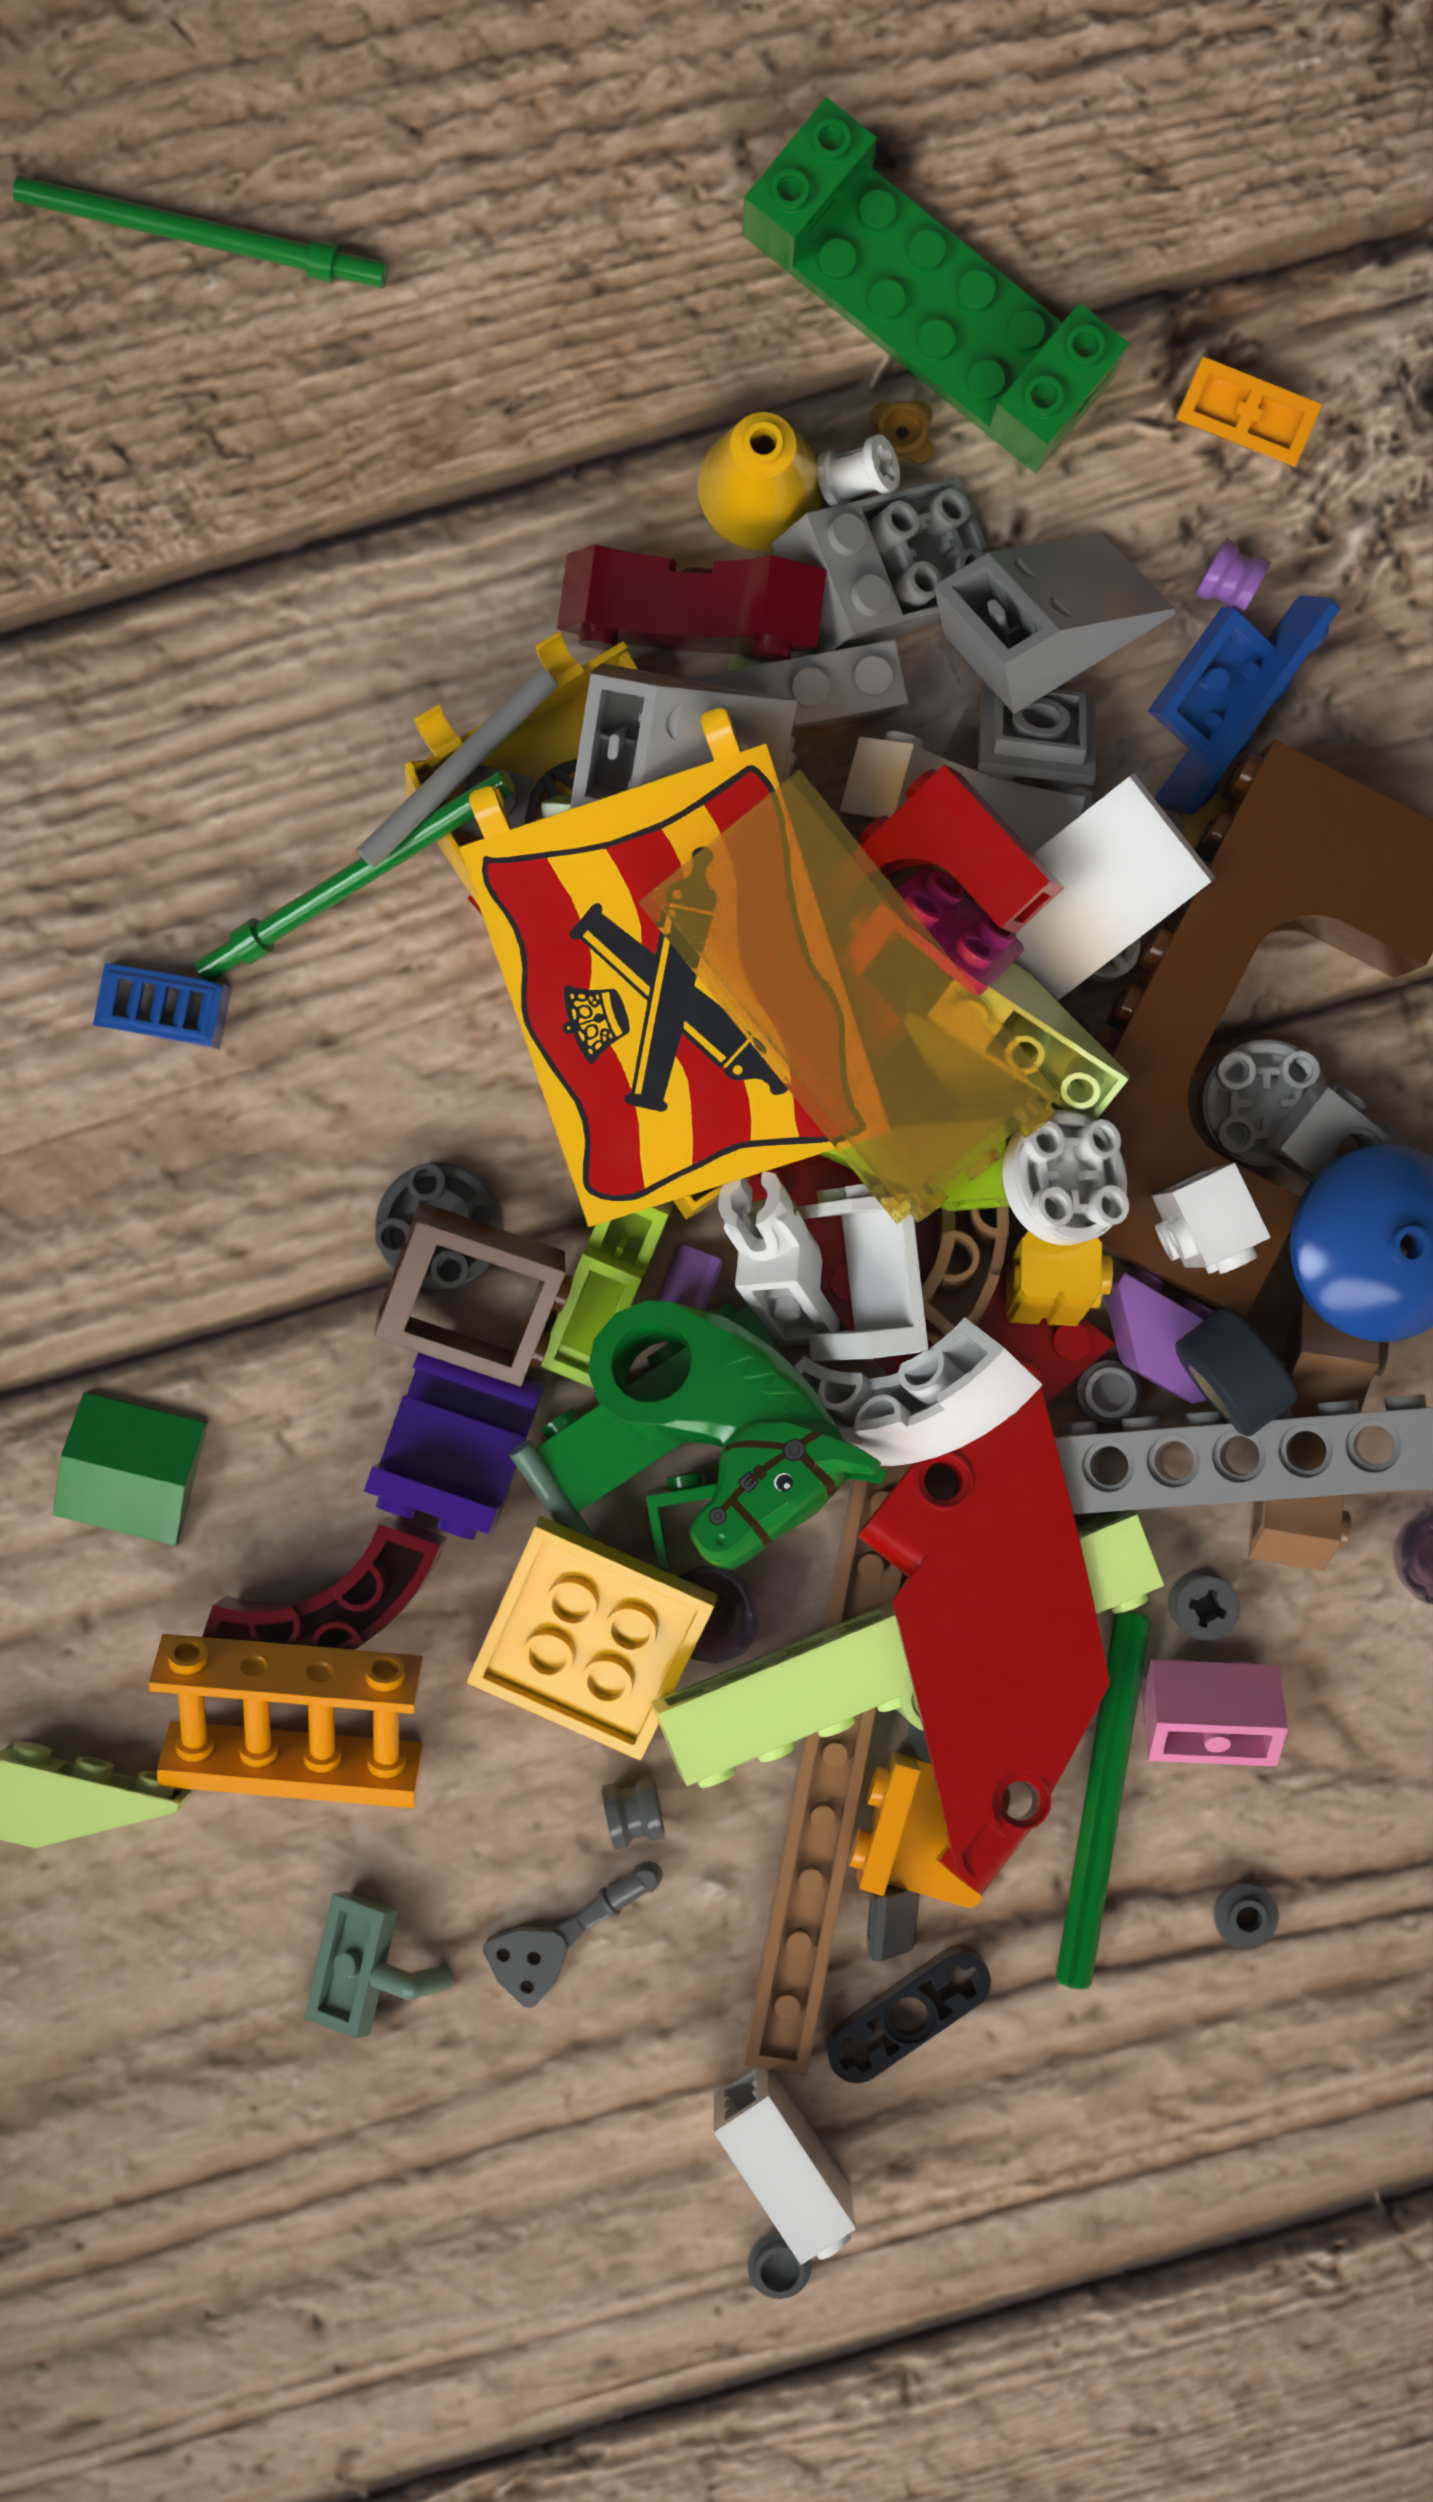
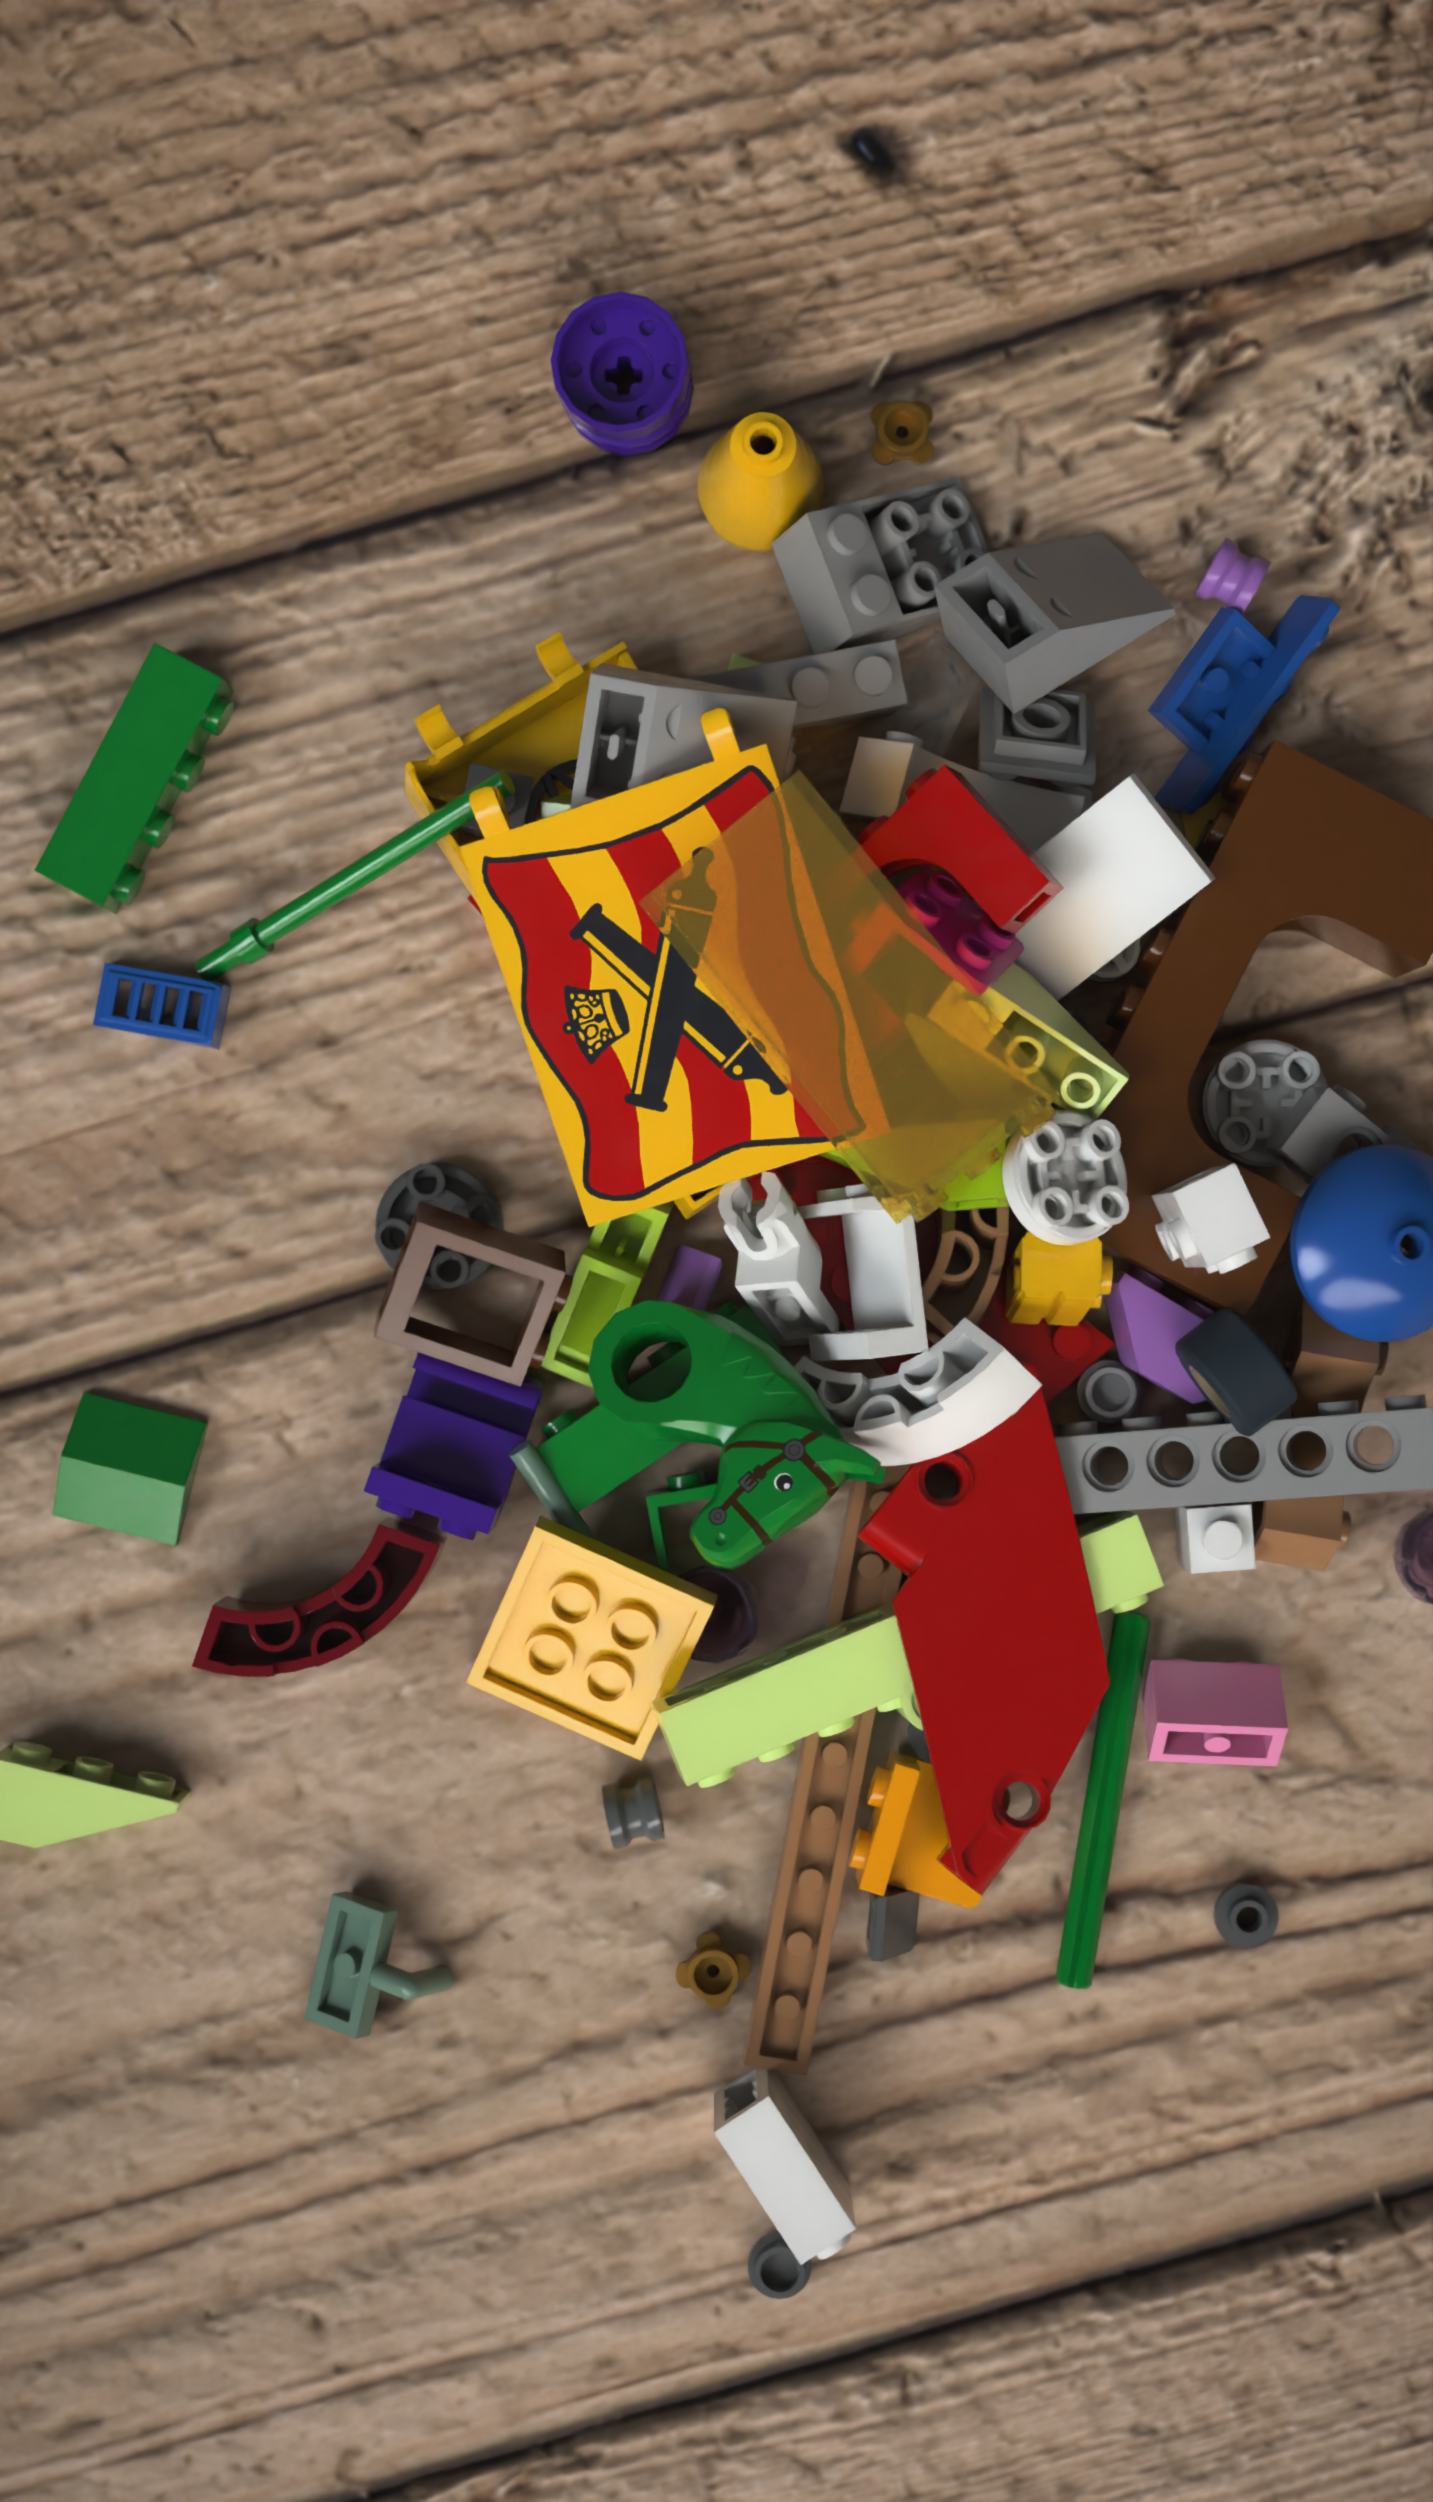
(137, 779): none -> green brick
(283, 1761): light orange fence -> none
(319, 259): green bar -> none
(457, 768): light grey bar -> none
(554, 1941): dark grey piece -> none
(616, 337): none -> dark purple wheel
(713, 1989): none -> pearl gold plate
(736, 608): dark red brick -> none
(858, 471): white bush -> none
(861, 2029): black beam -> none
(926, 291): green plate -> none
(1191, 1600): dark grey wheel -> none
(1215, 1537): none -> white brick
(1248, 411): light orange hinge -> none

